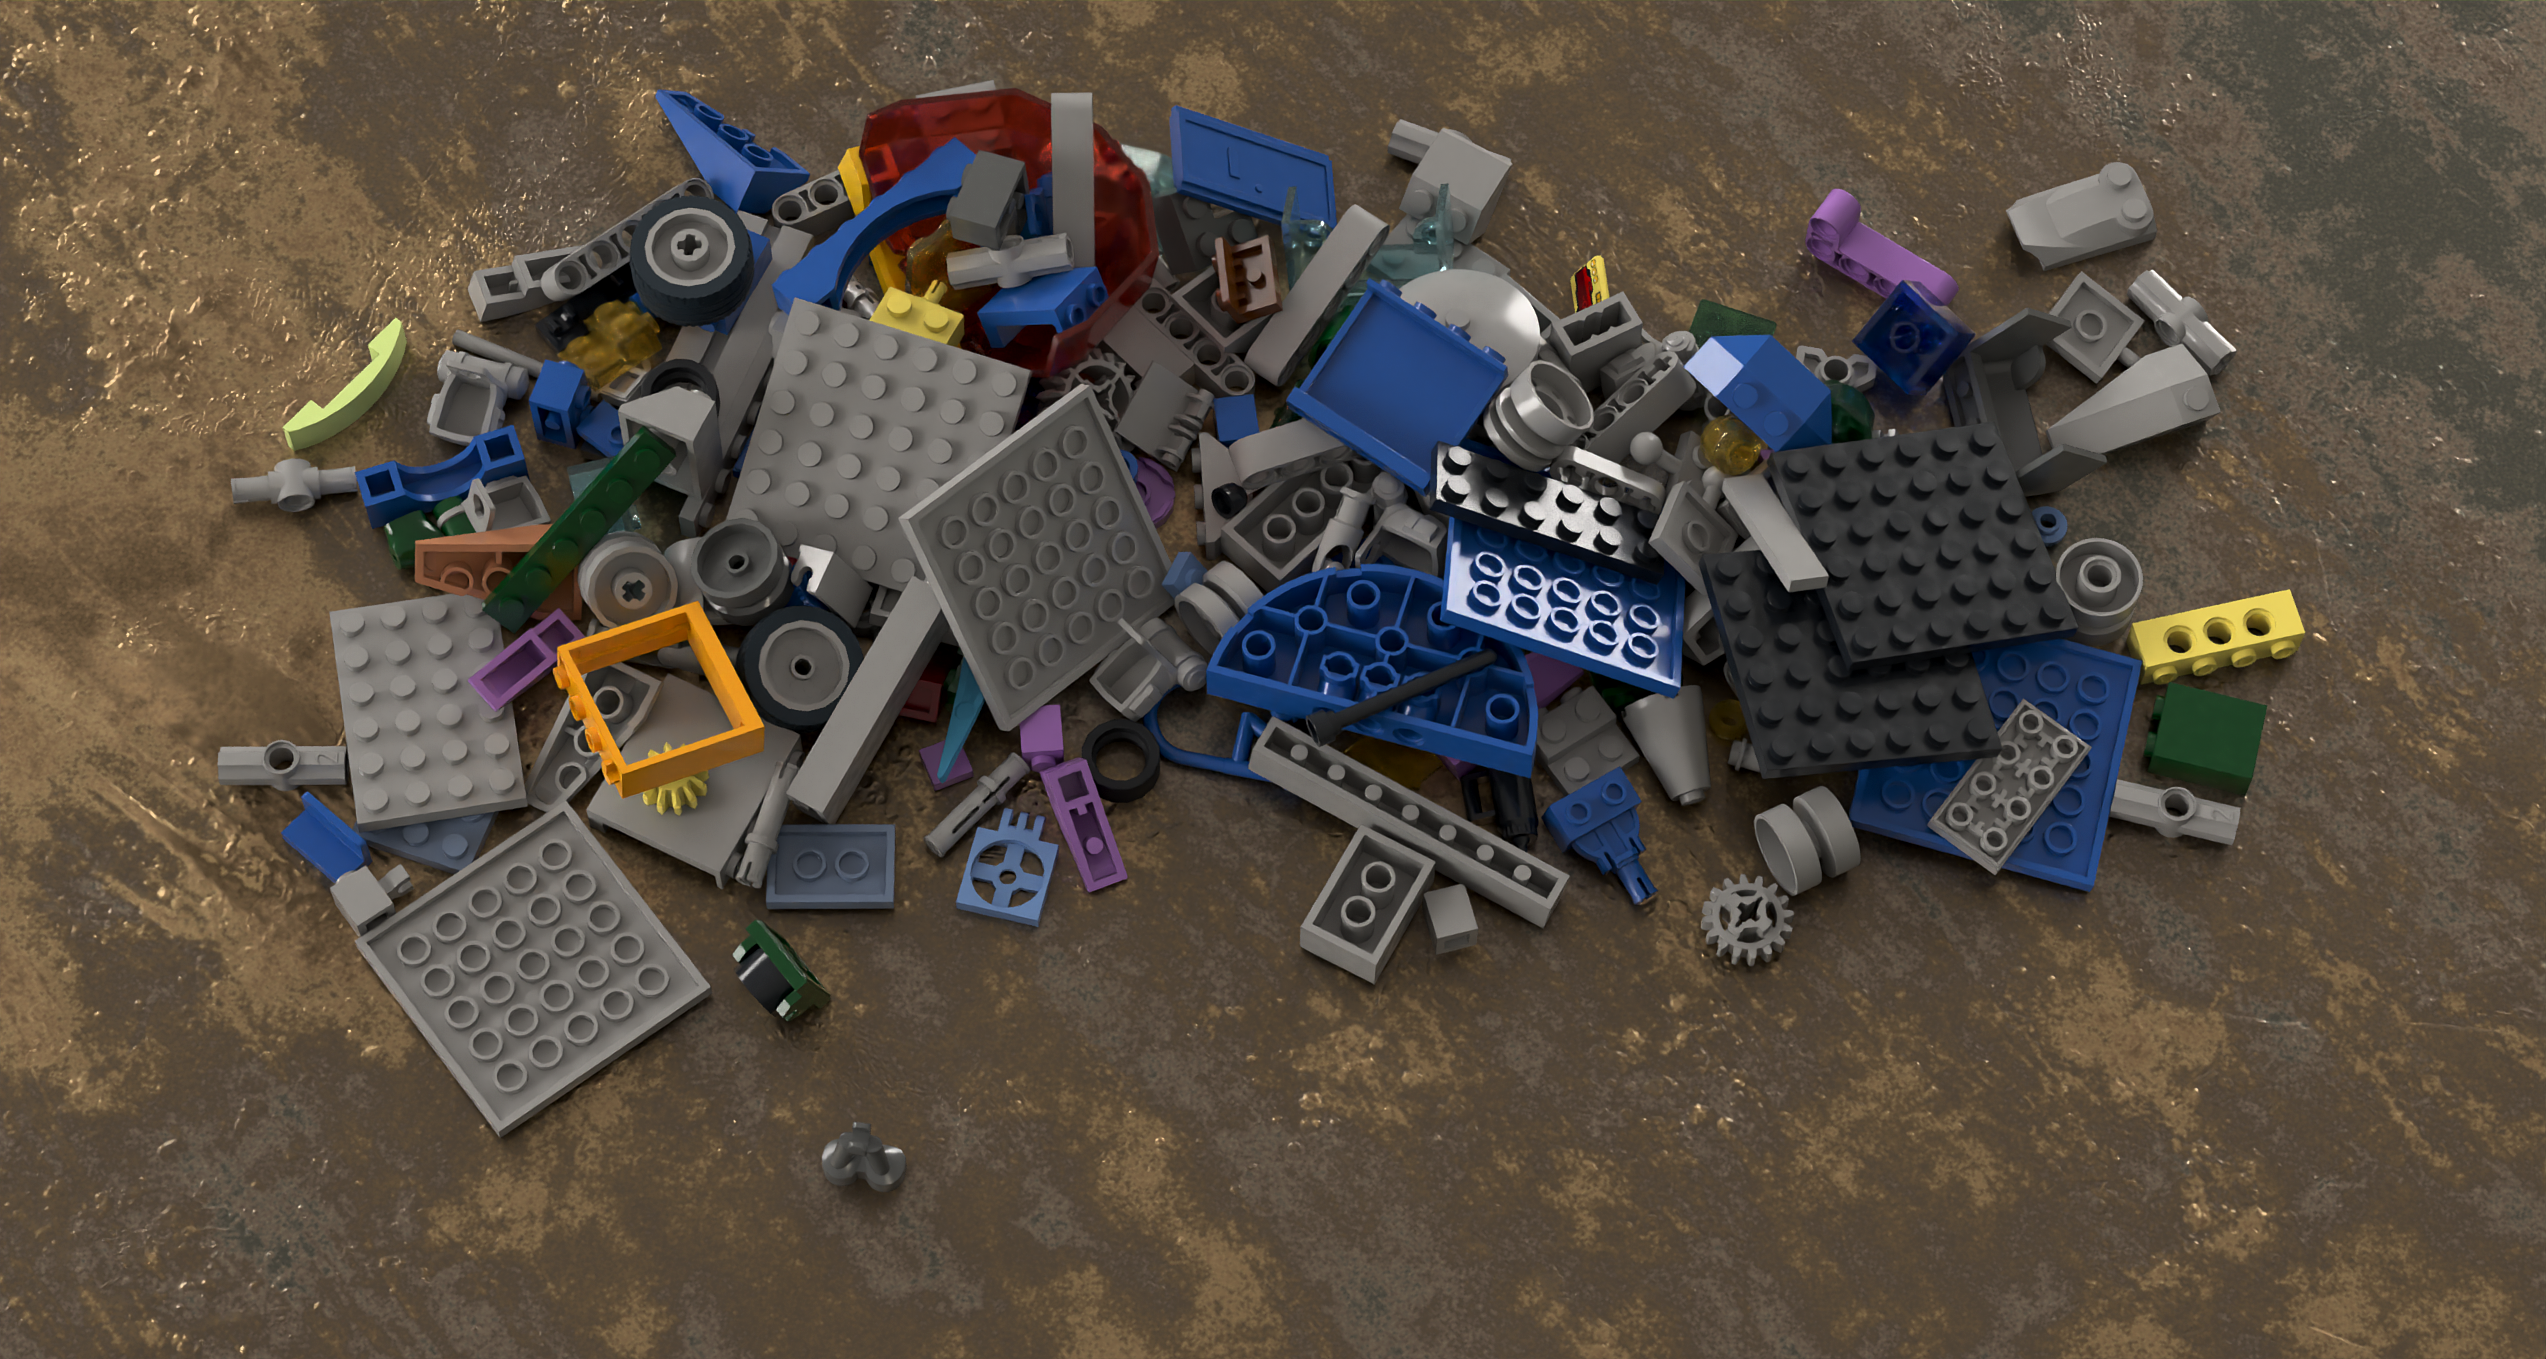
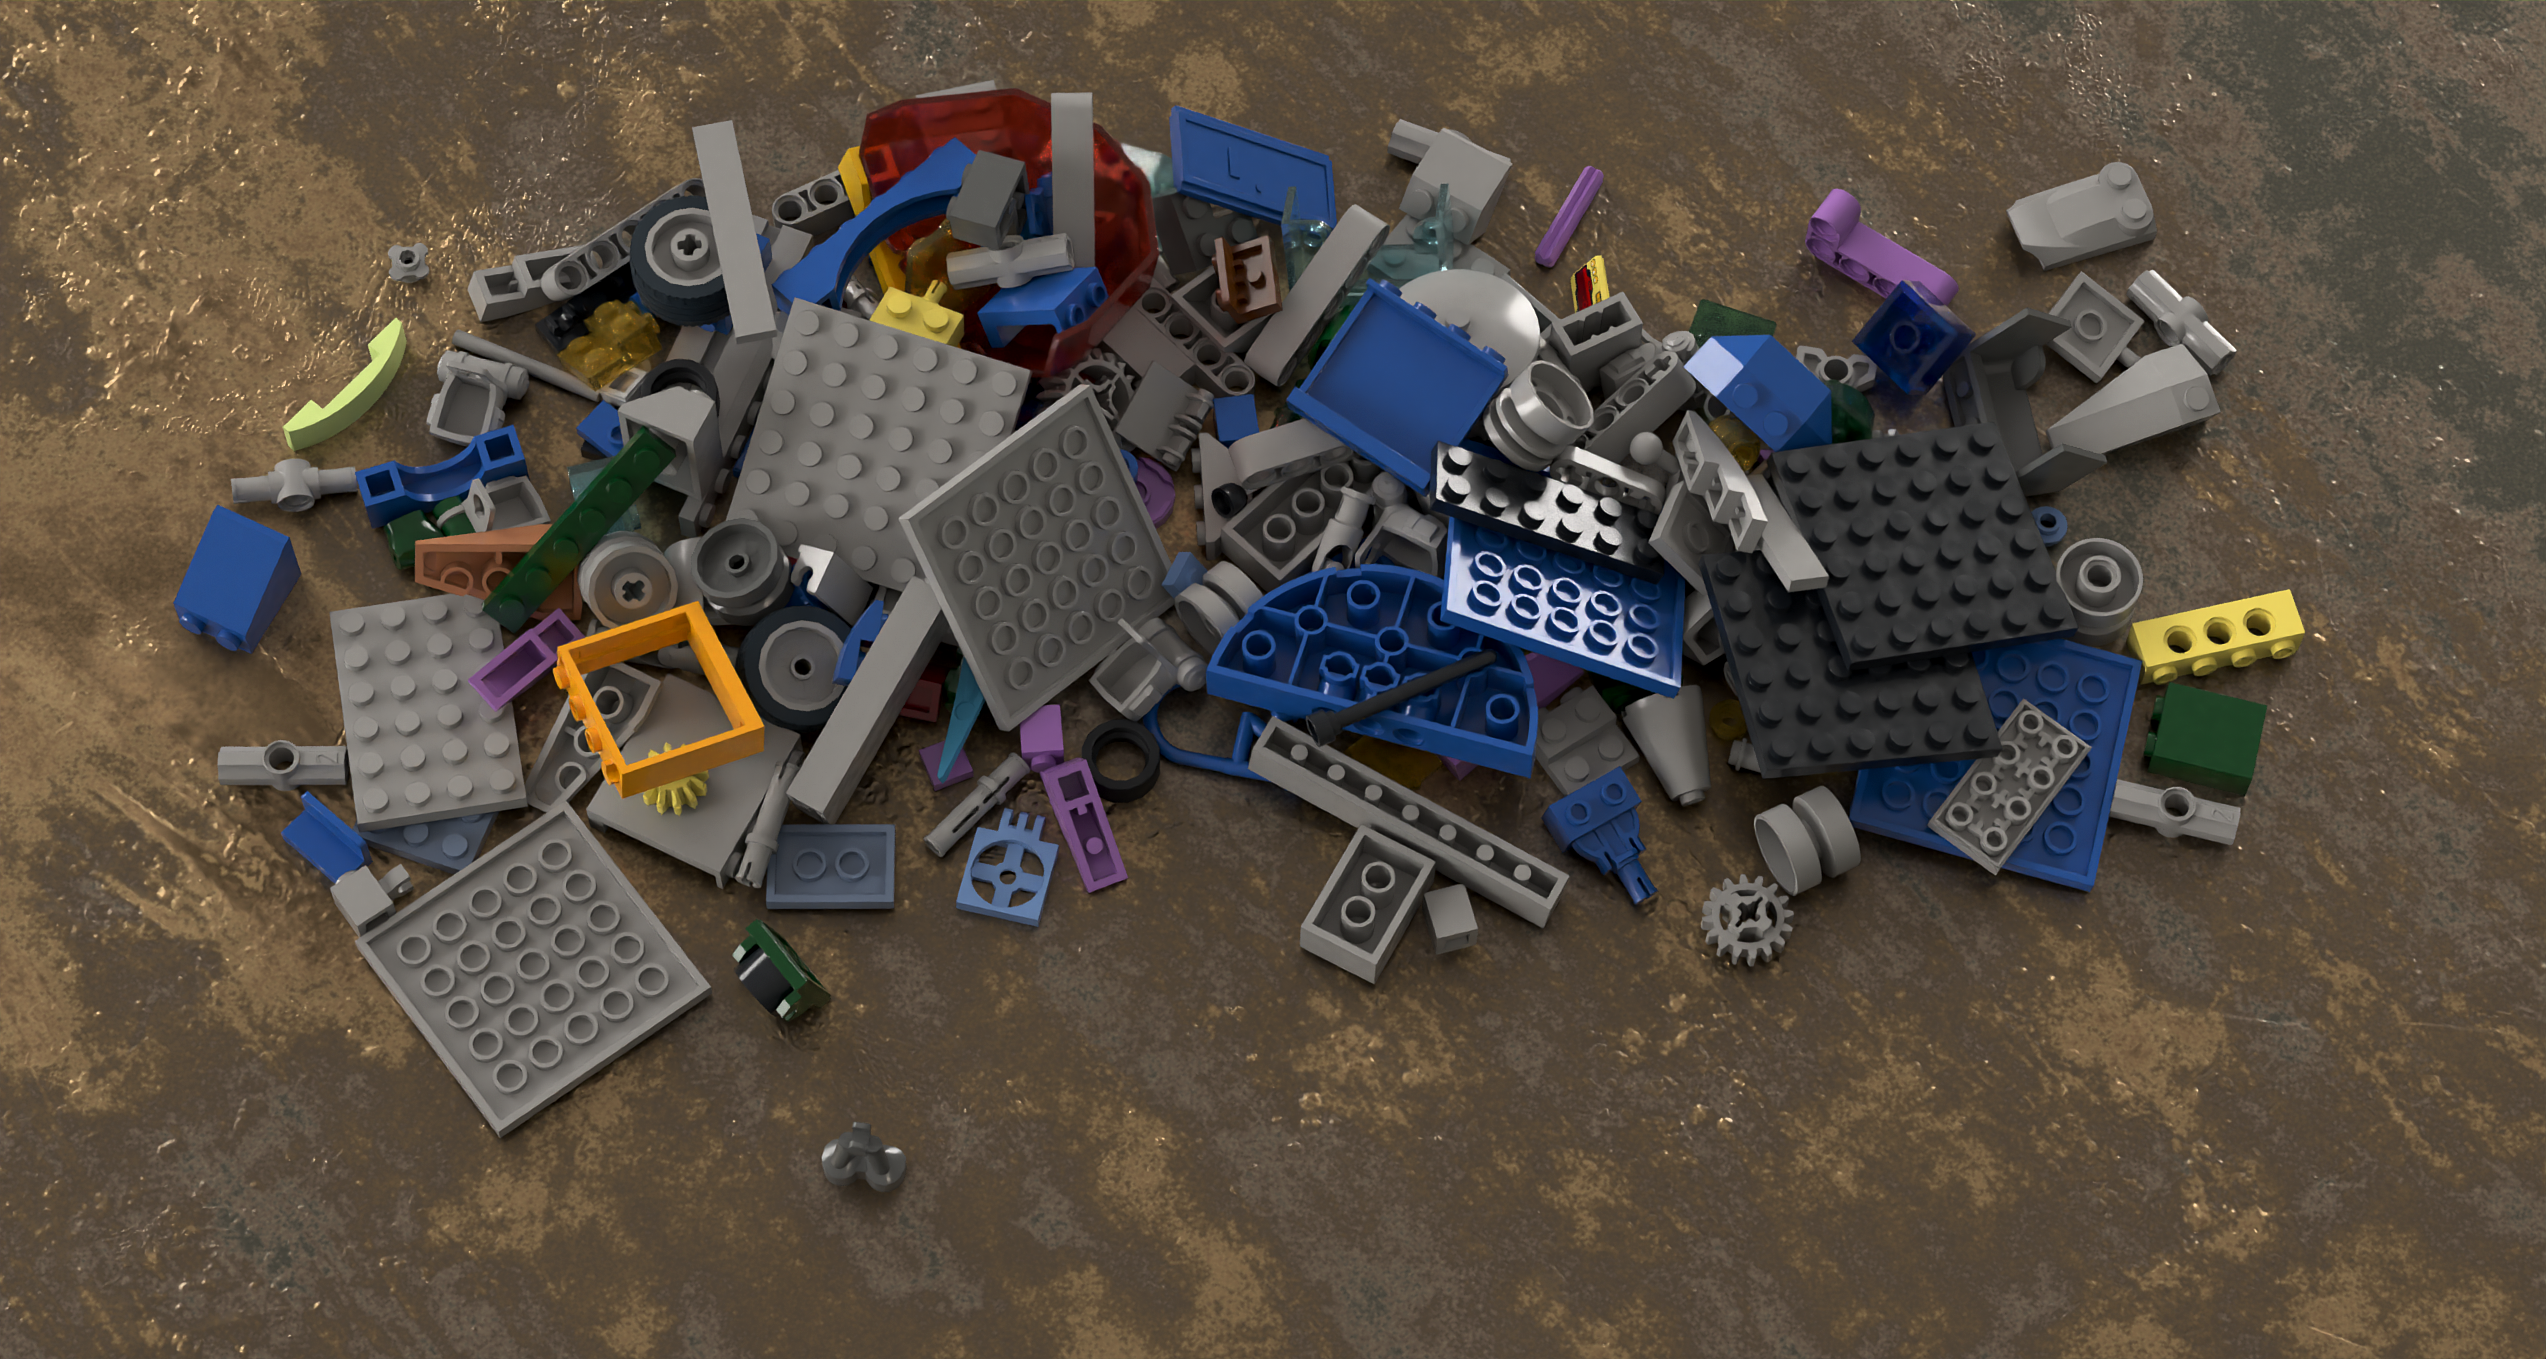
(236, 580): none -> blue slope
(408, 272): none -> light grey plate
(560, 403): blue brick -> none
(727, 156): blue wedge -> none
(734, 232): none -> light grey tile
(861, 635): none -> blue slope
(1512, 801): black piece -> none
(1569, 216): none -> medium lavender axle
(1717, 475): none -> light grey slope

